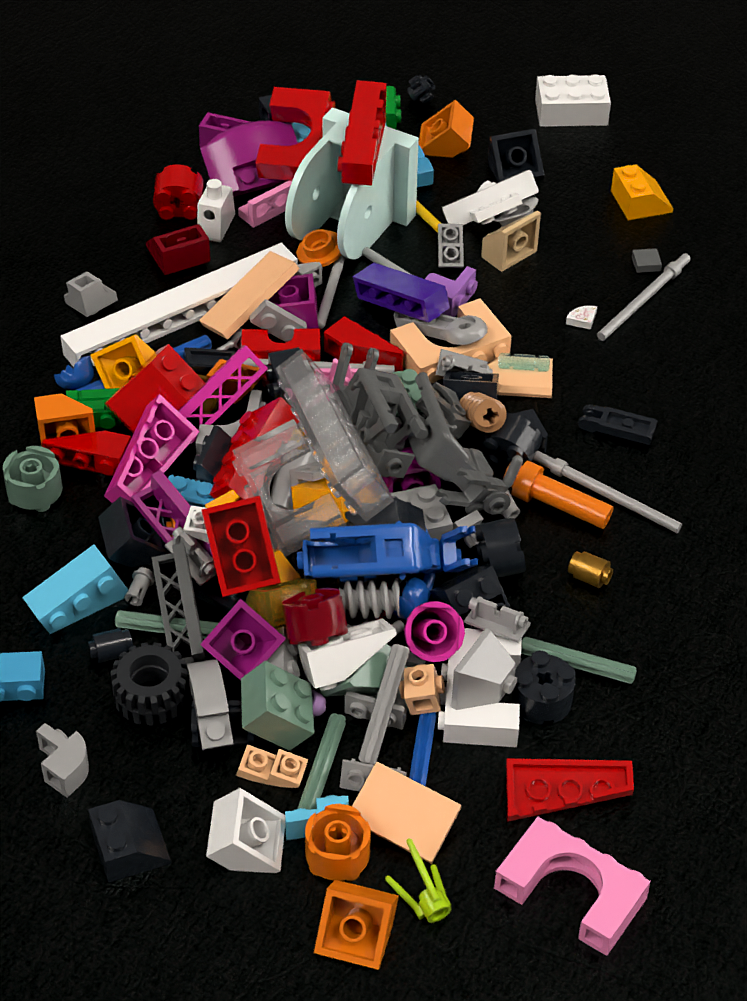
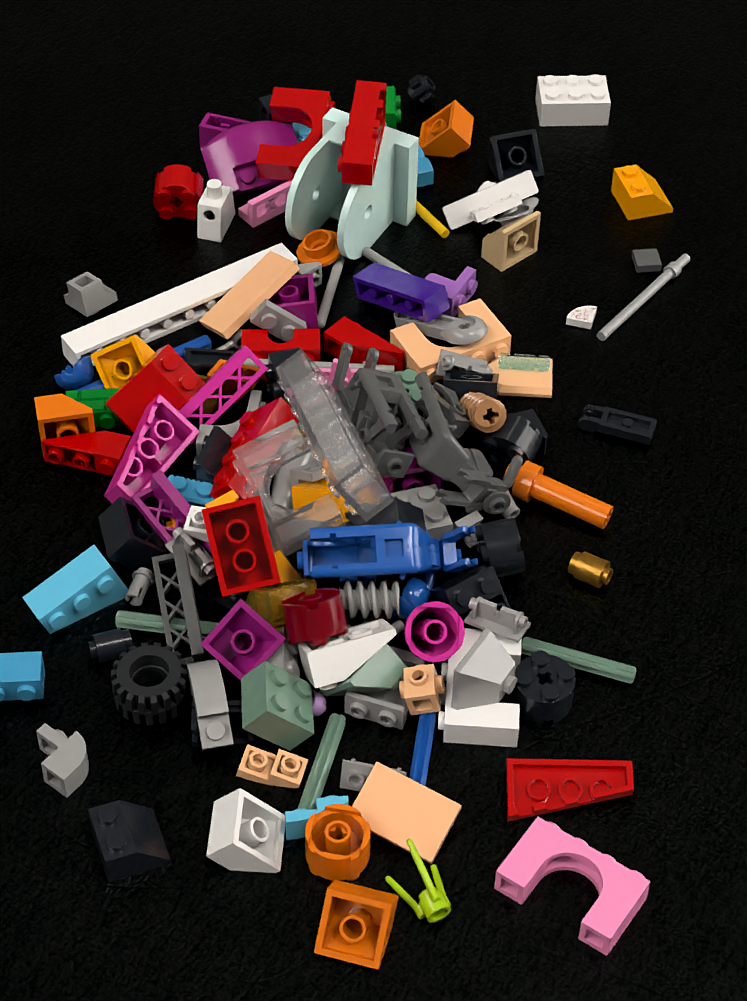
(32, 478): sand green brick -> none
(180, 249): dark red slope -> none
(384, 704): light grey axle -> none
(450, 245): light grey slope -> none
(561, 469): light grey bar -> none

